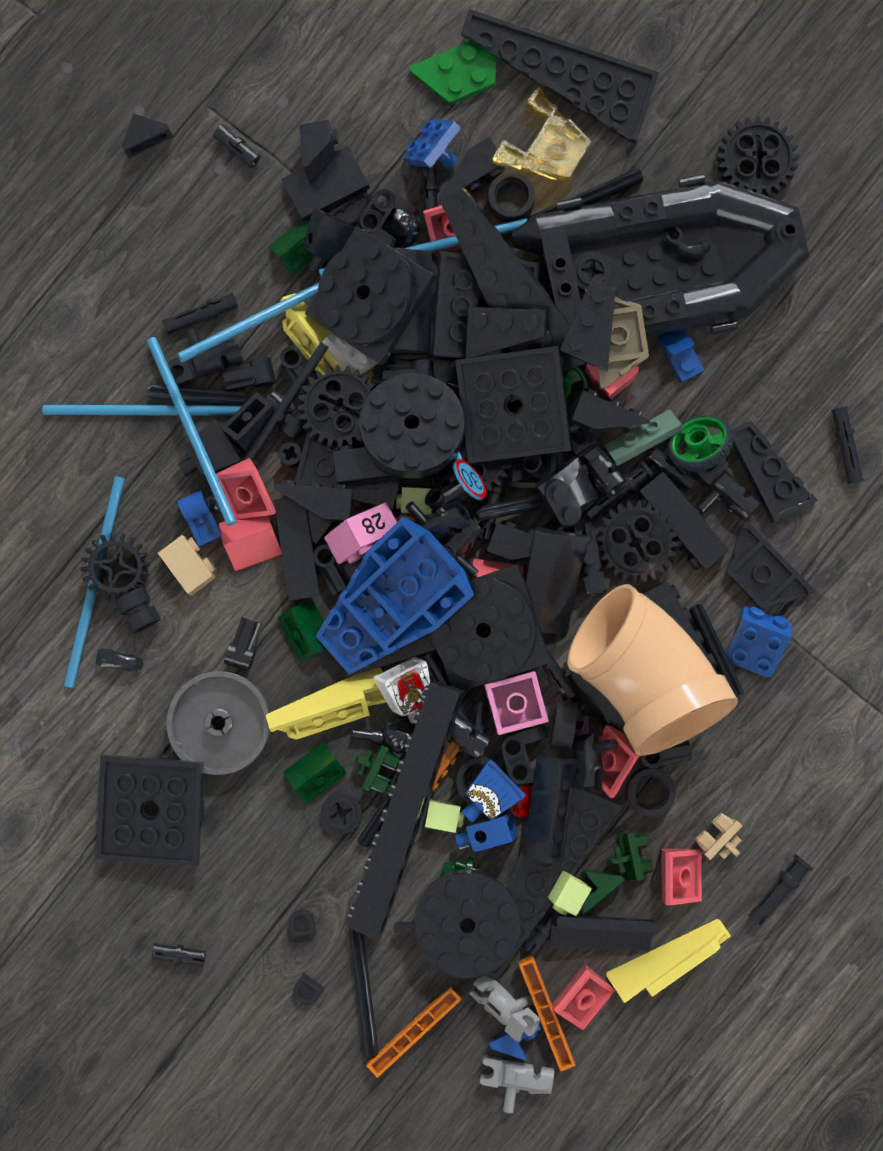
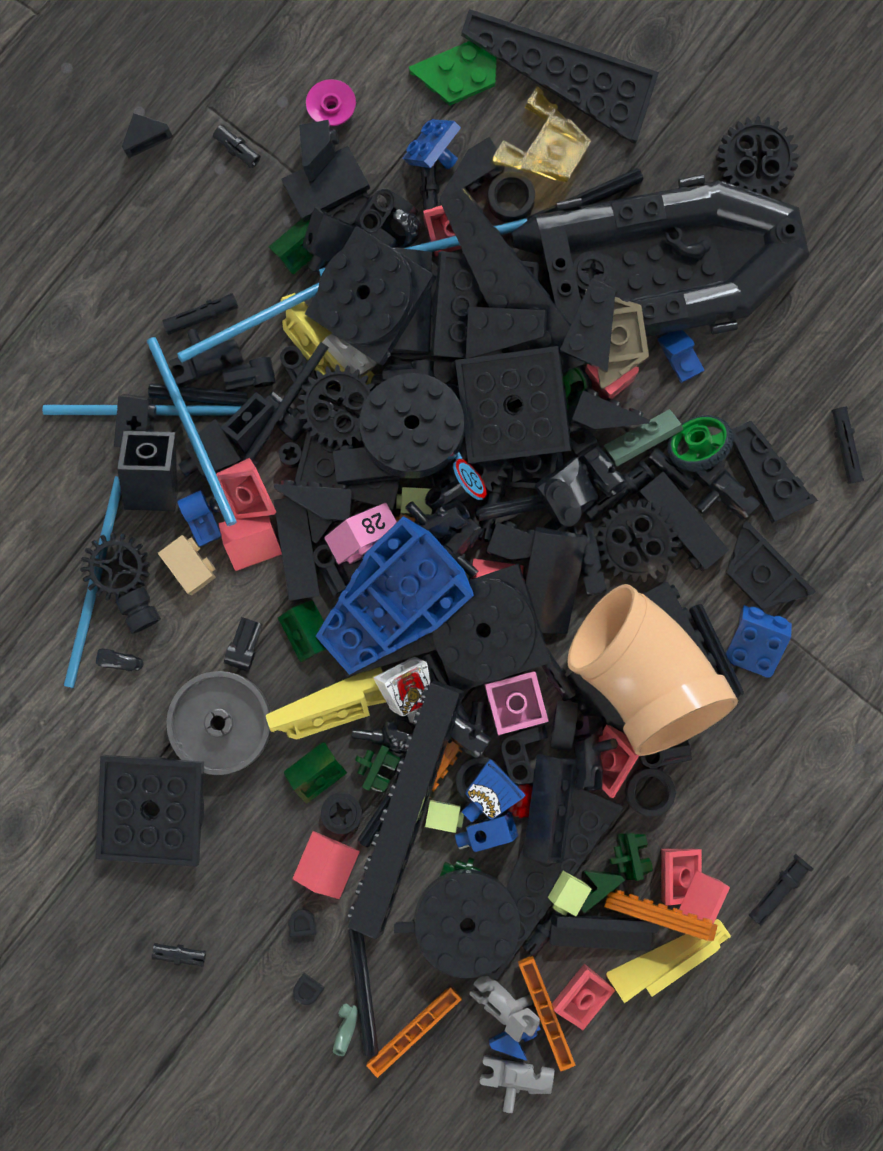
(127, 409): none -> black brick
(148, 471): none -> black slope
(325, 865): none -> coral slope
(331, 93): none -> dark pink dish
(346, 1029): none -> sand green arm
(661, 915): none -> orange piece
(704, 896): none -> coral slope
(712, 845): tan hips -> none

